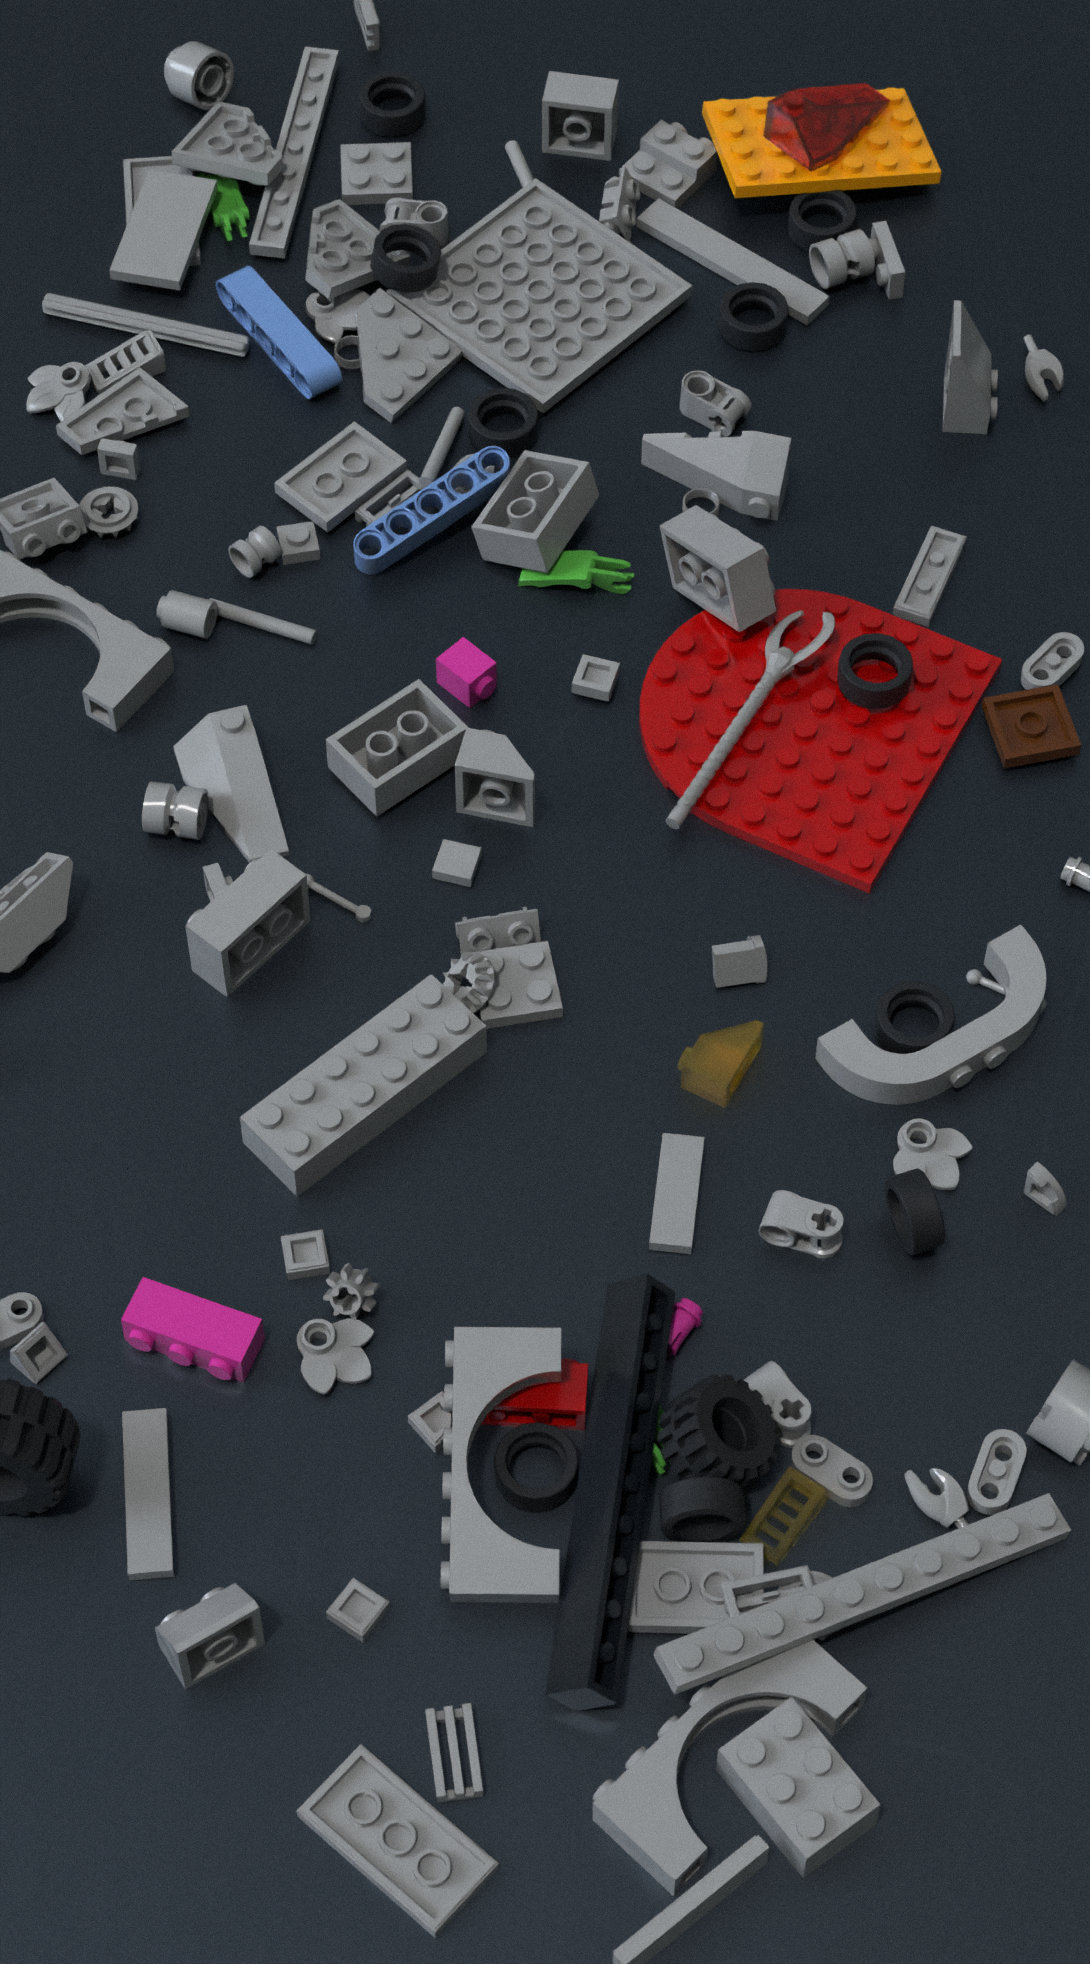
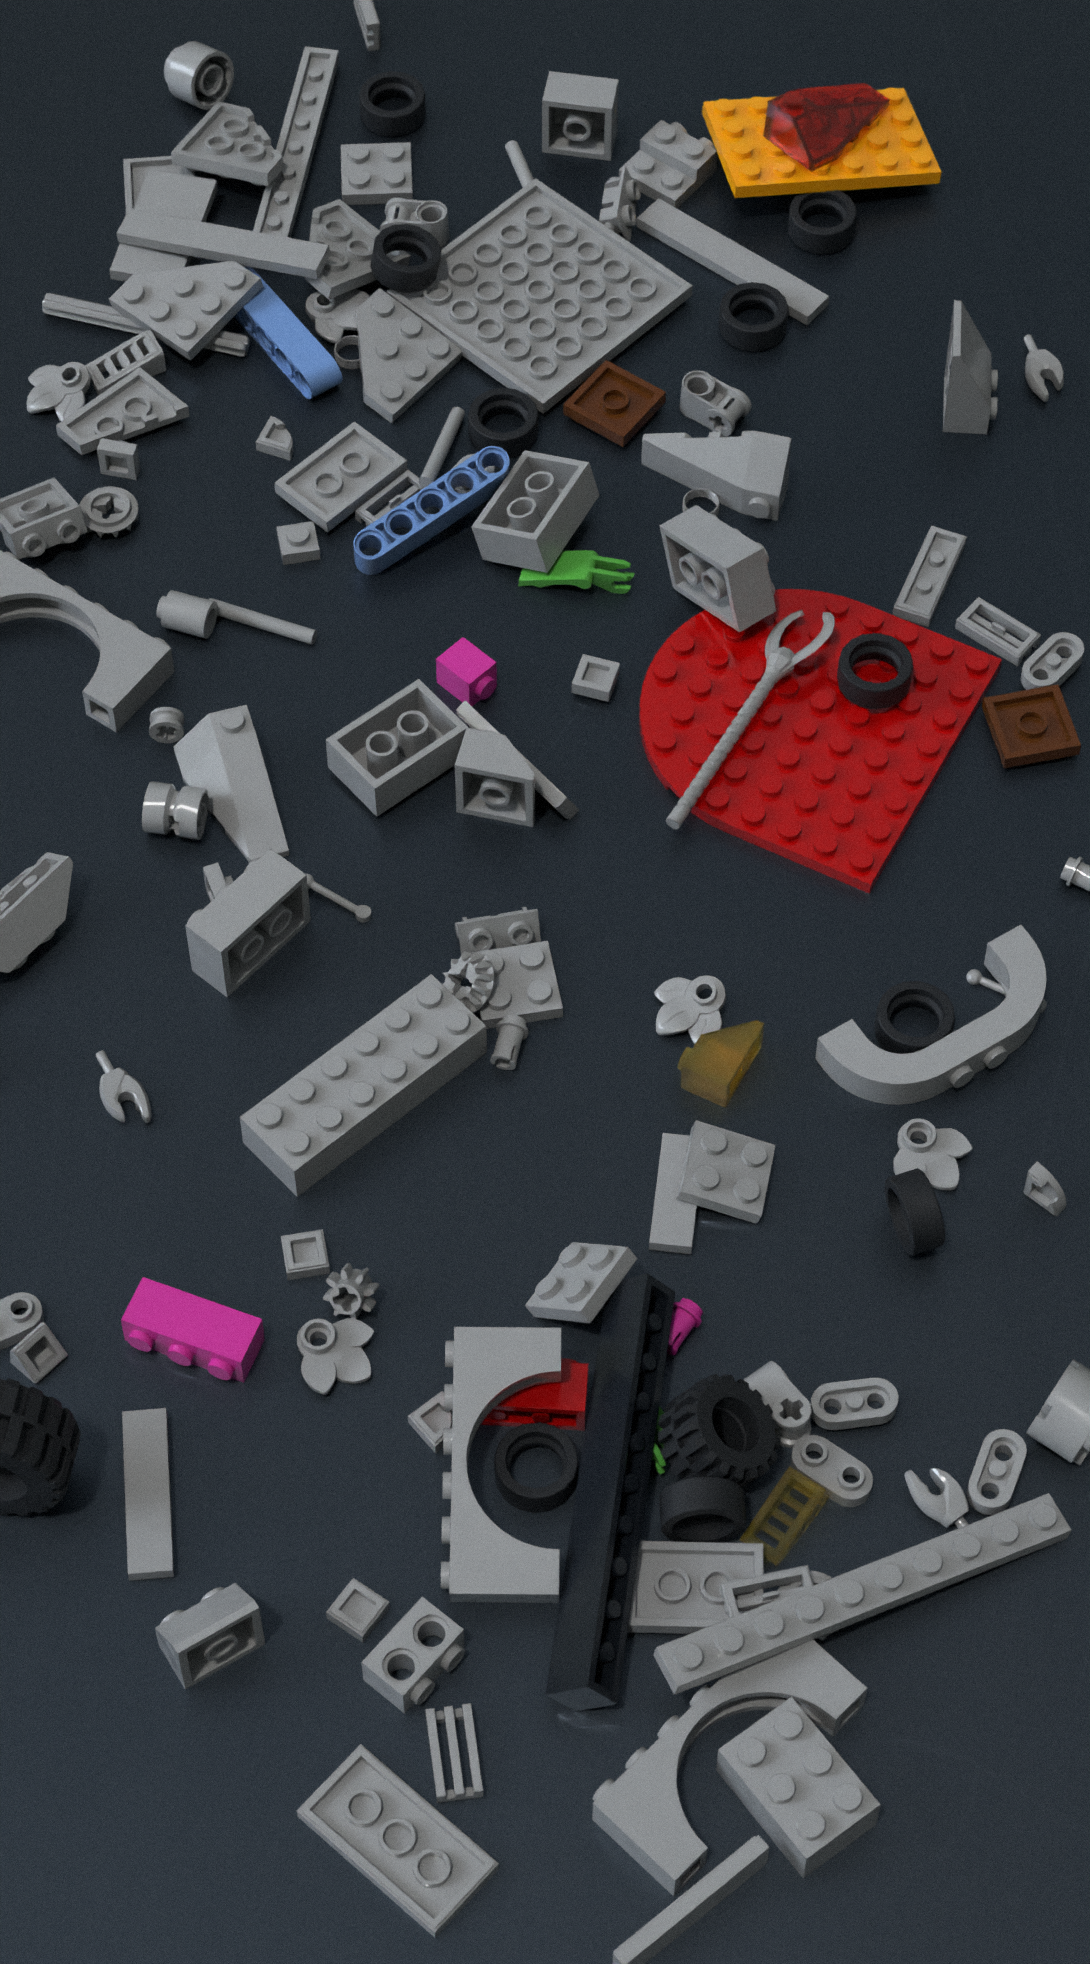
(119, 1086): none -> light grey hand
(166, 724): none -> light grey bush
(186, 303): none -> light grey plate
(223, 243): none -> light grey tile
(228, 206): bright green arm -> none
(257, 550): light grey wheel -> none
(275, 440): none -> light grey tile
(404, 1650): none -> light grey brick
(457, 863): light grey tile -> none
(511, 1033): none -> light grey pin
(542, 784): none -> light grey tile
(580, 1282): none -> light grey plate
(614, 403): none -> reddish brown plate
(684, 1008): none -> light grey plate
(726, 1172): none -> light grey plate
(739, 962): light grey tile -> none
(799, 1224): light grey piece -> none
(836, 260): light grey wheel -> none
(852, 1401): none -> light grey plate
(888, 267): light grey plate -> none
(993, 634): none -> light grey tile

